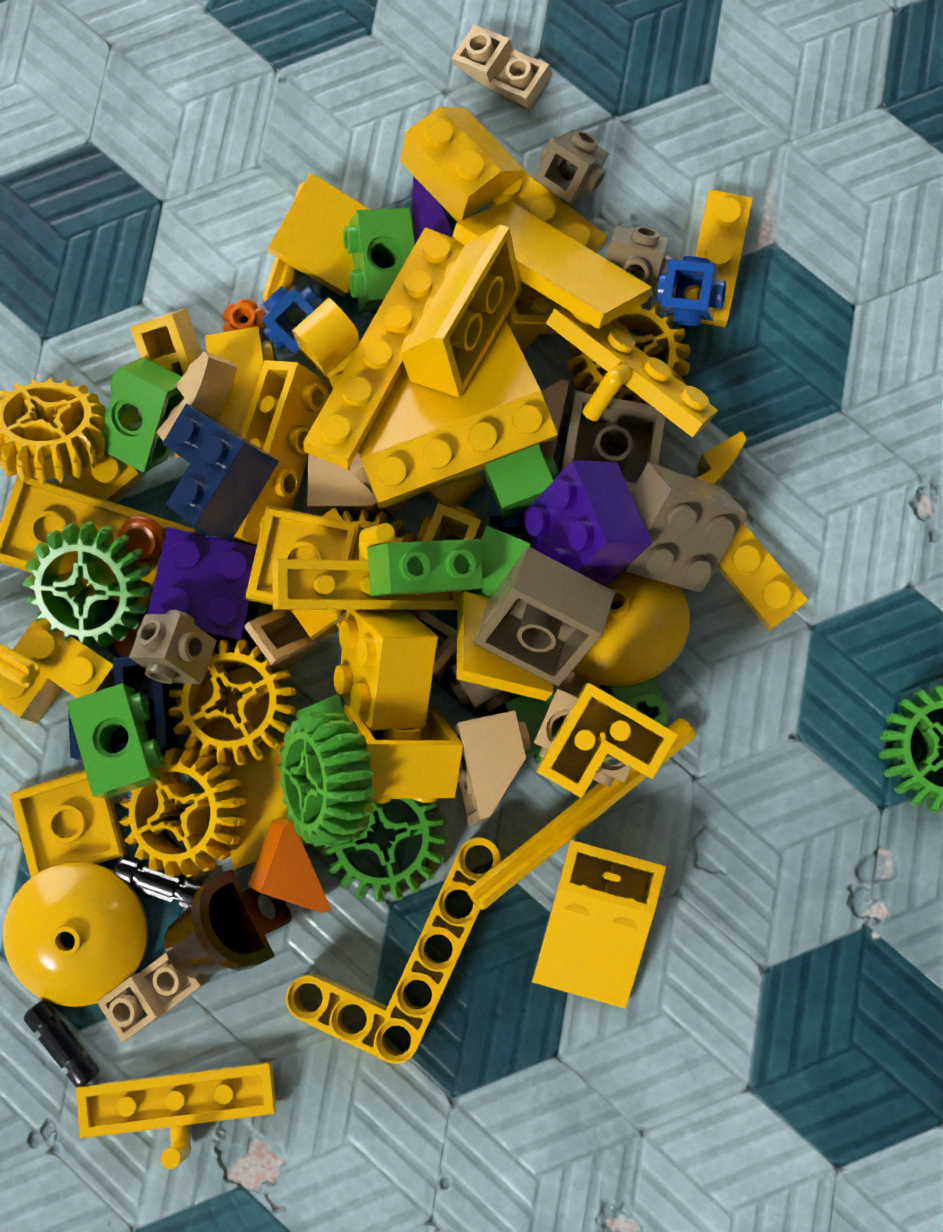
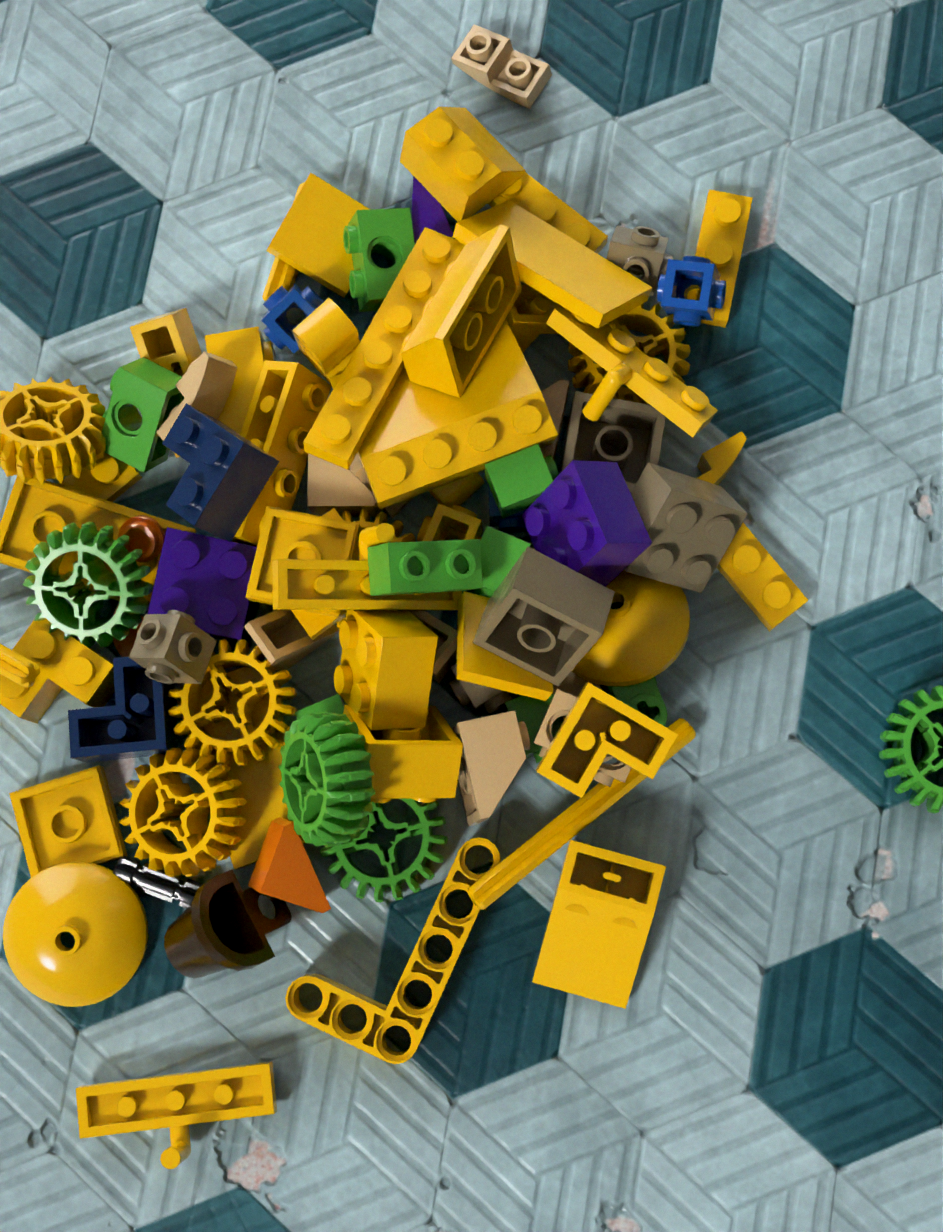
(61, 1044): black axle -> none
(95, 720): bright green brick -> none
(147, 997): tan slope -> none
(244, 308): orange plate -> none
(572, 165): dark tan brick -> none

